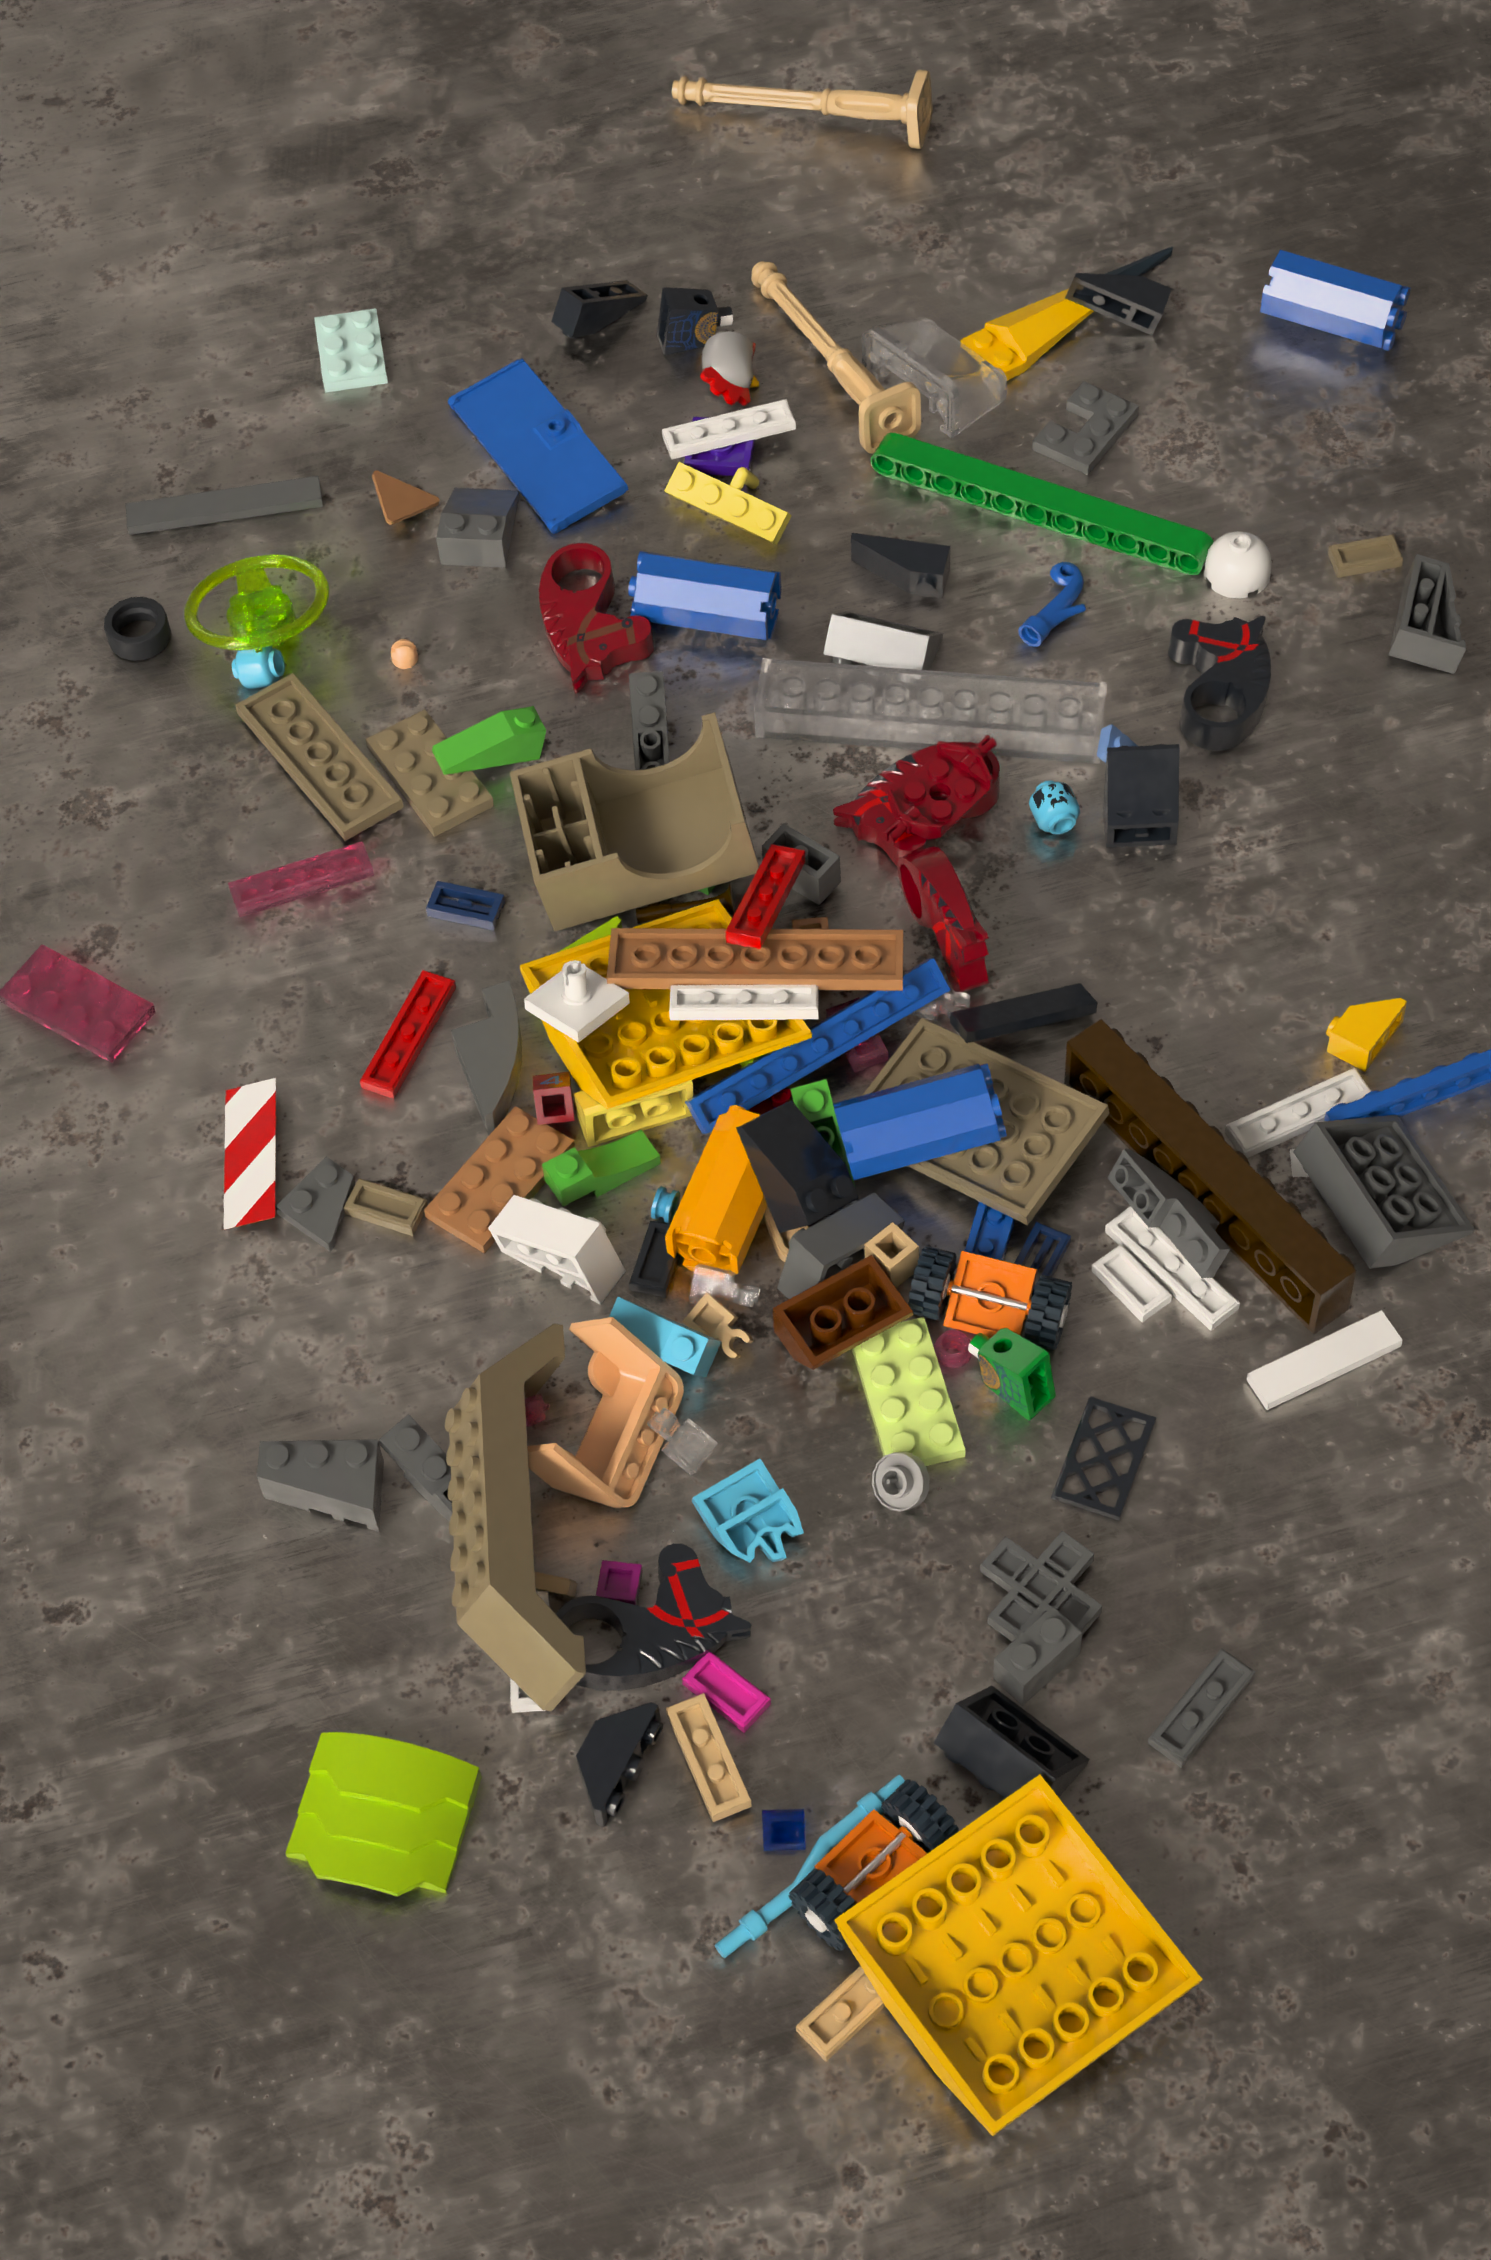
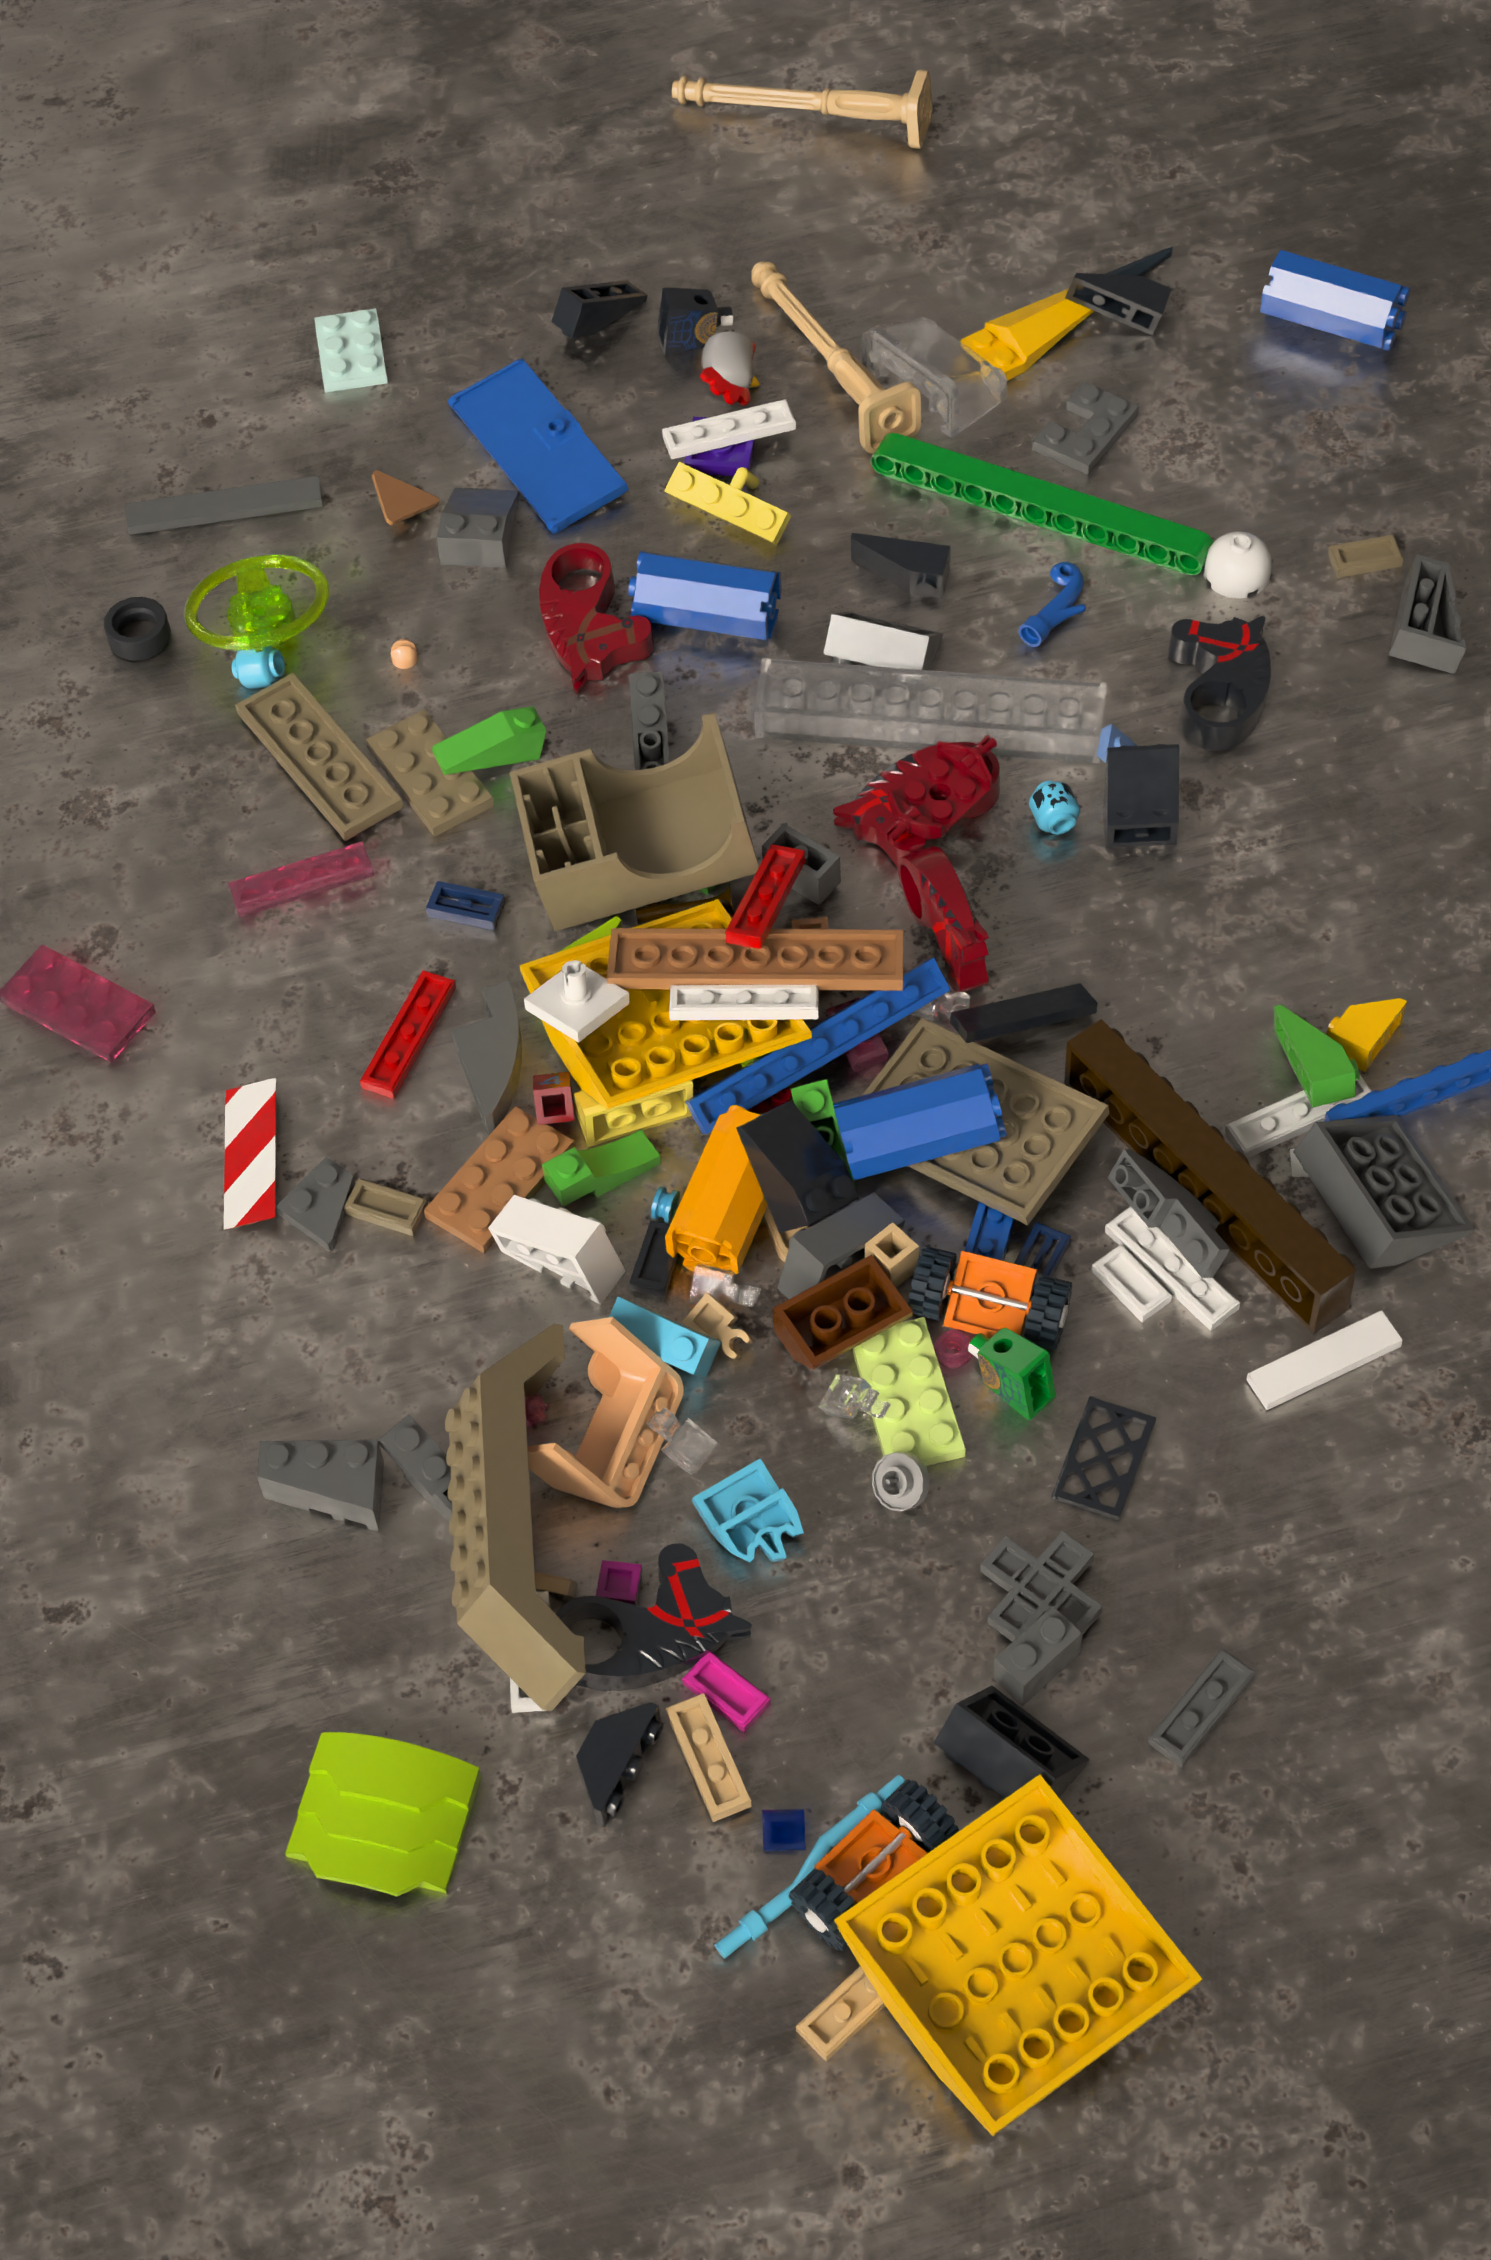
(849, 1395): none -> clear plate
(1316, 1059): none -> bright green slope

